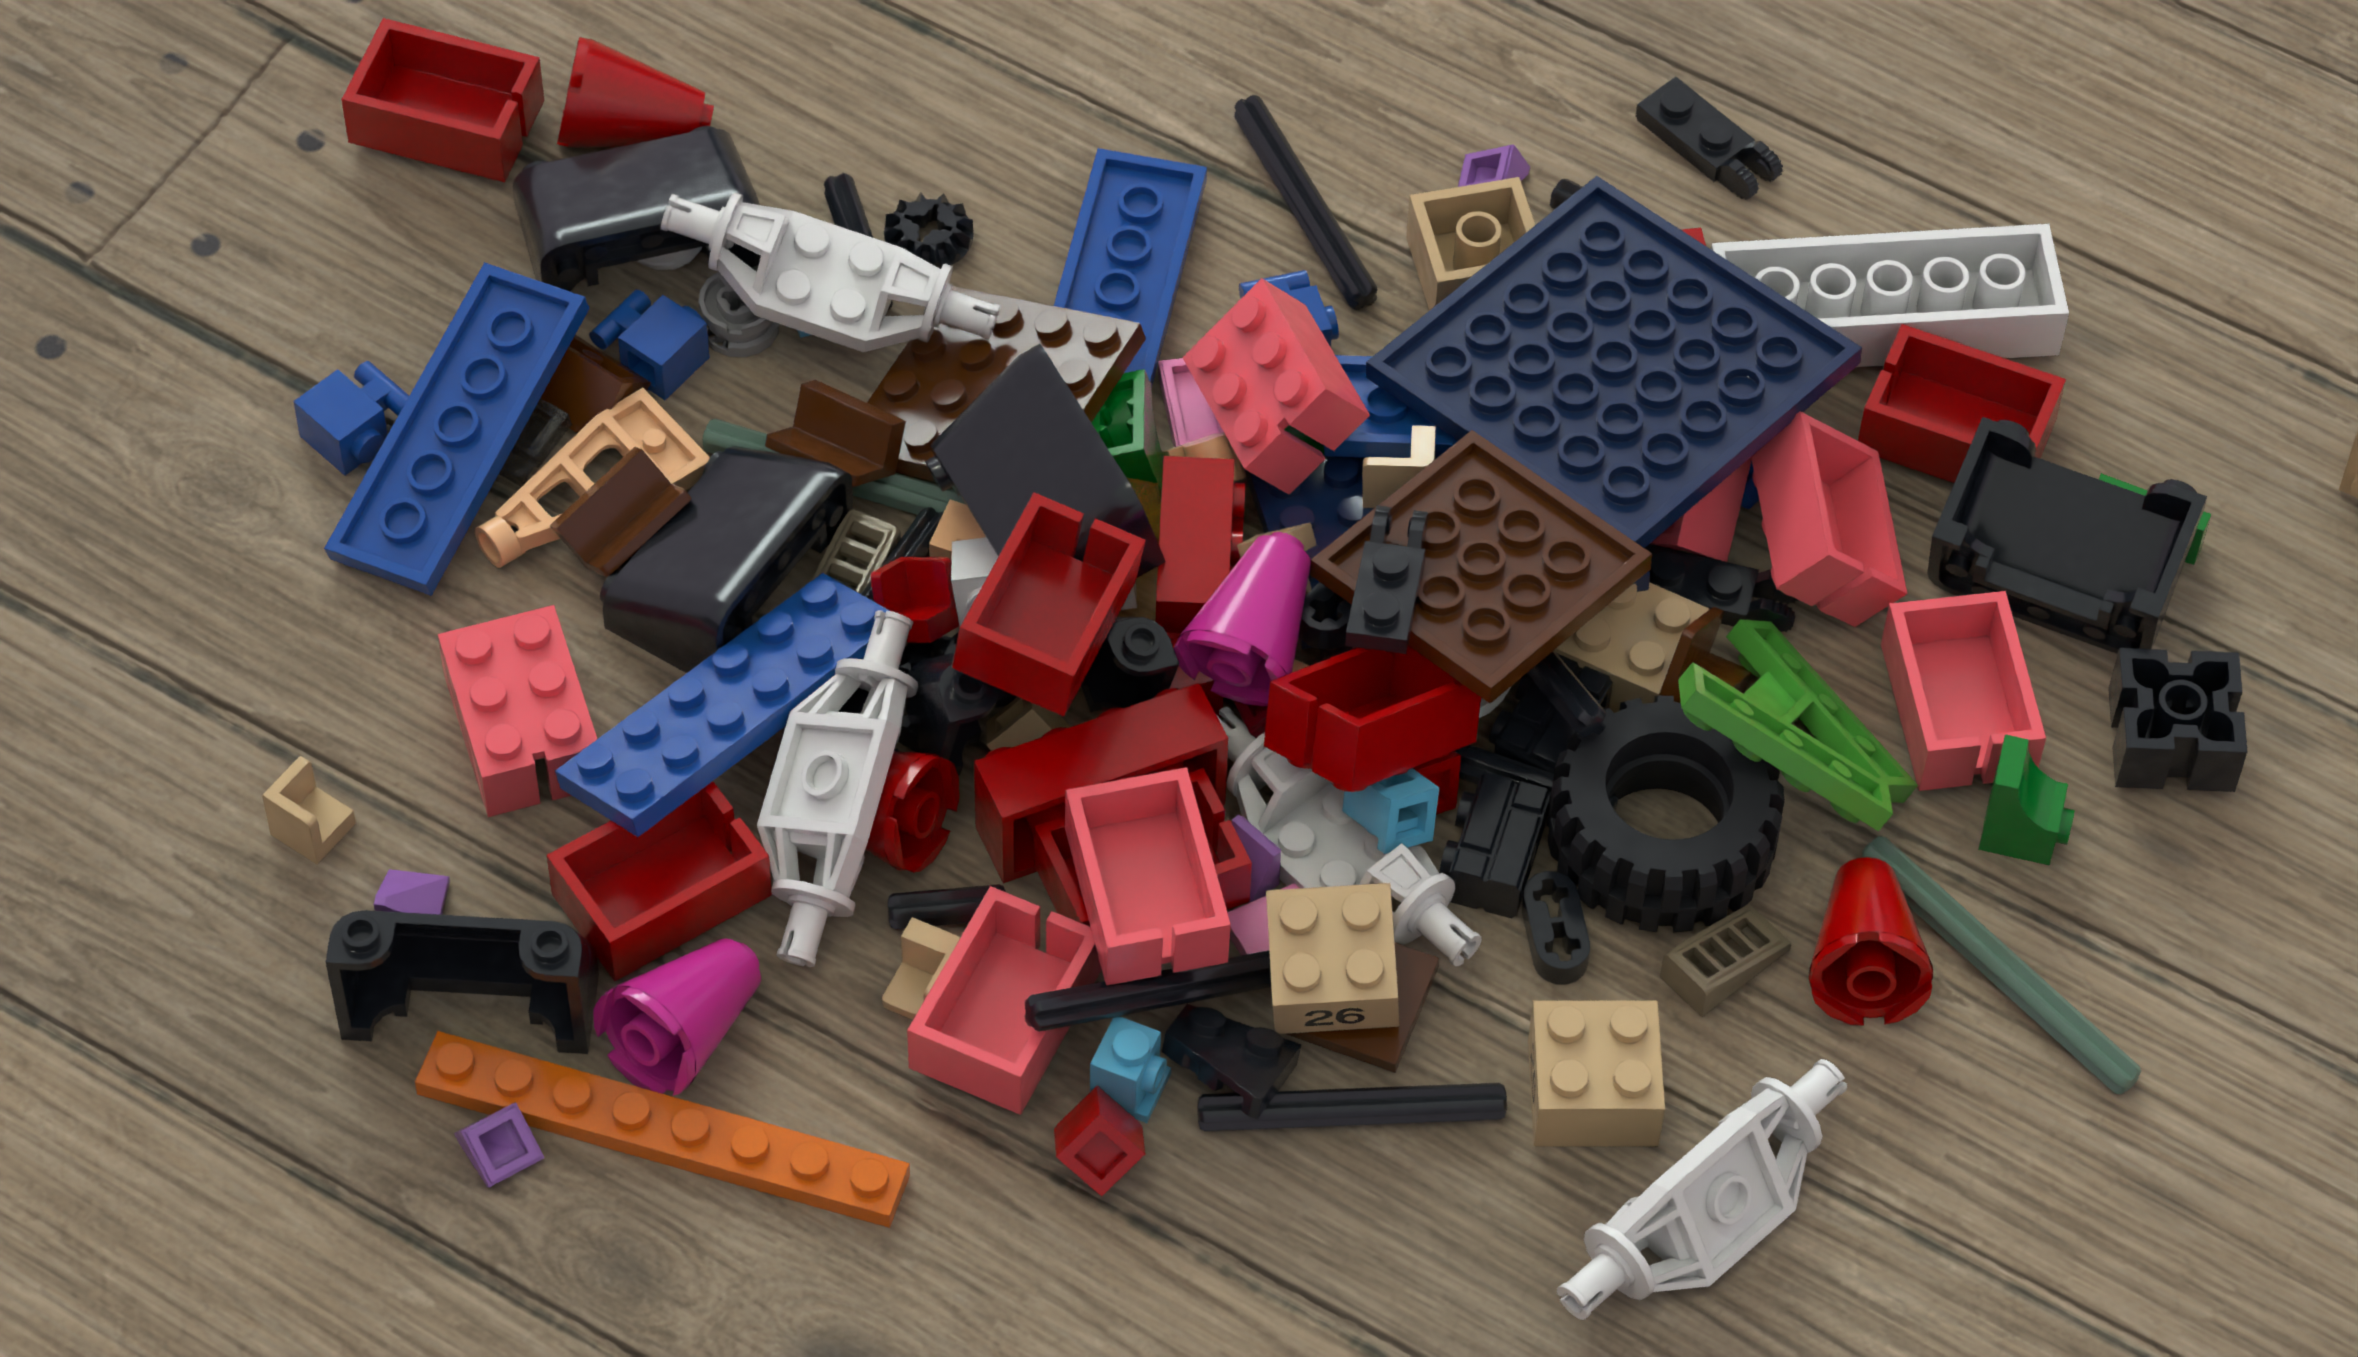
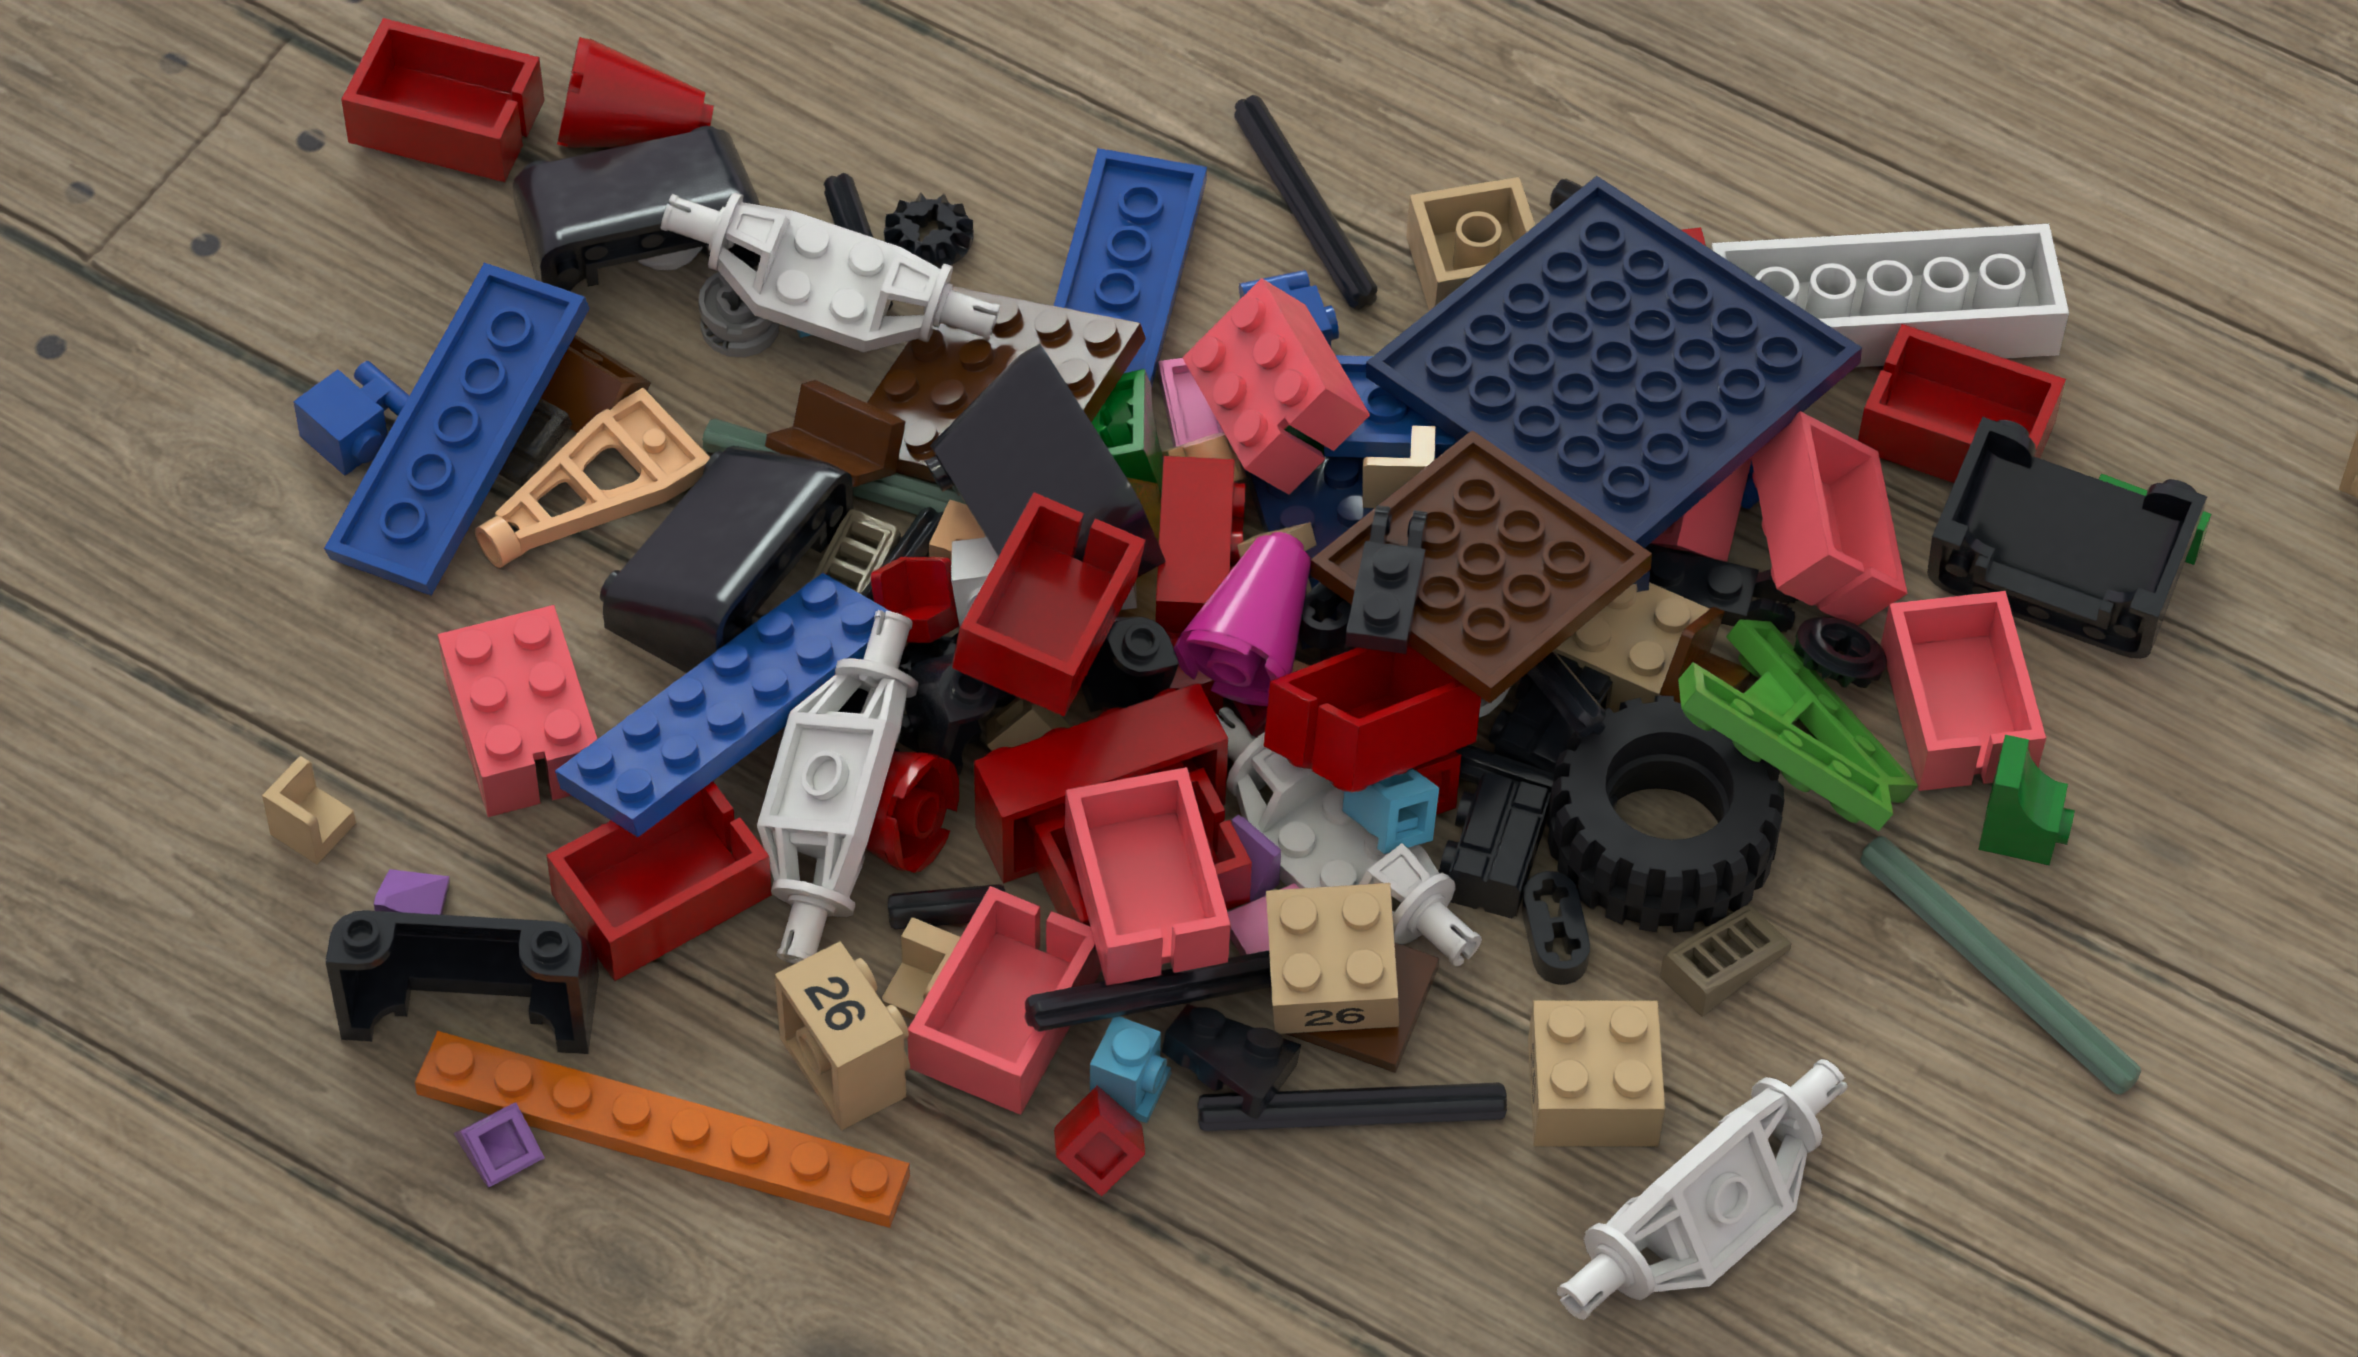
(619, 513): reddish brown panel -> none
(656, 340): blue brick -> none
(677, 1014): dark pink cone -> none
(842, 1034): none -> tan brick
(1493, 165): medium lavender slope -> none
(1707, 138): black hinge -> none
(1821, 640): none -> black gear
(1869, 949): red cone -> none
(2177, 720): black brick -> none

